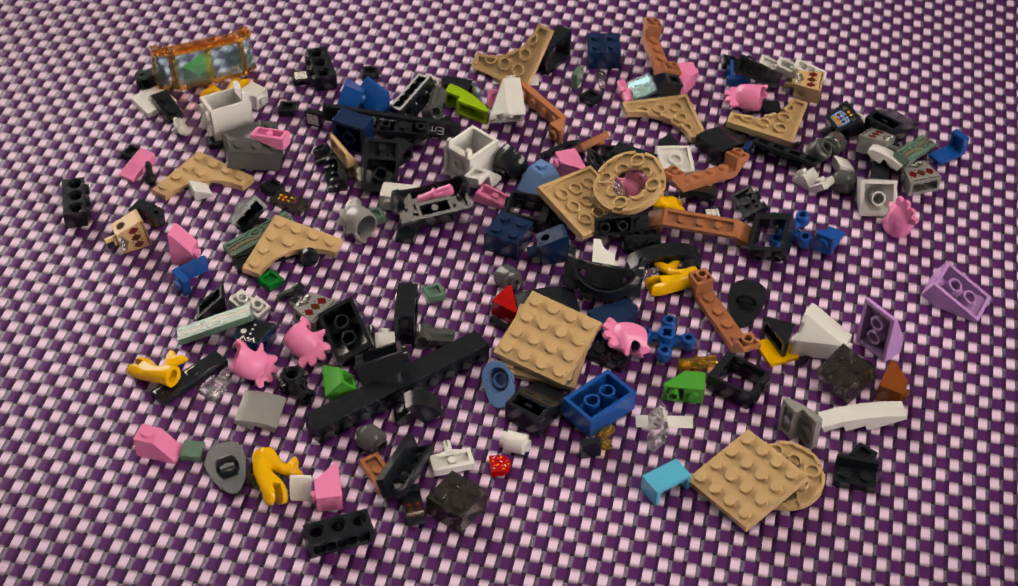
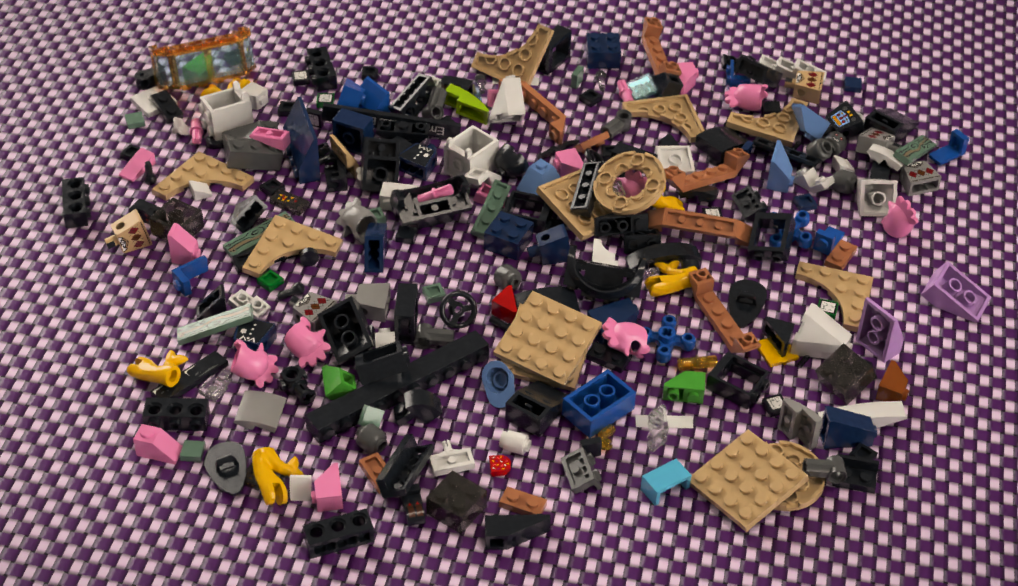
(135, 120): none -> sand green tile
(177, 212): none -> clear smoke brick
(177, 413): none -> black brick
(196, 131): none -> bright pink axle
(303, 146): none -> dark blue slope
(325, 98): none -> tile
(371, 415): none -> sand green tile
(374, 300): none -> light grey torso
(375, 247): none -> dark blue slope
(418, 160): none -> torso
(451, 308): none -> black piece
(480, 80): none -> clear piece
(490, 208): none -> sand green tile
(511, 530): none -> black slope
(522, 502): none -> nougat plate
(581, 470): none -> dark grey bracket
(584, 196): none -> black slope
(619, 124): none -> dark grey piece
(773, 404): none -> tile
(780, 170): none -> medium blue slope
(805, 202): none -> dark blue tile
(809, 122): none -> medium blue slope
(829, 307): none -> tile
(831, 468): none -> dark grey piece
(840, 255): none -> nougat plate
(842, 286): none -> tan plate
(846, 429): none -> dark blue slope
(853, 84): none -> dark blue tile

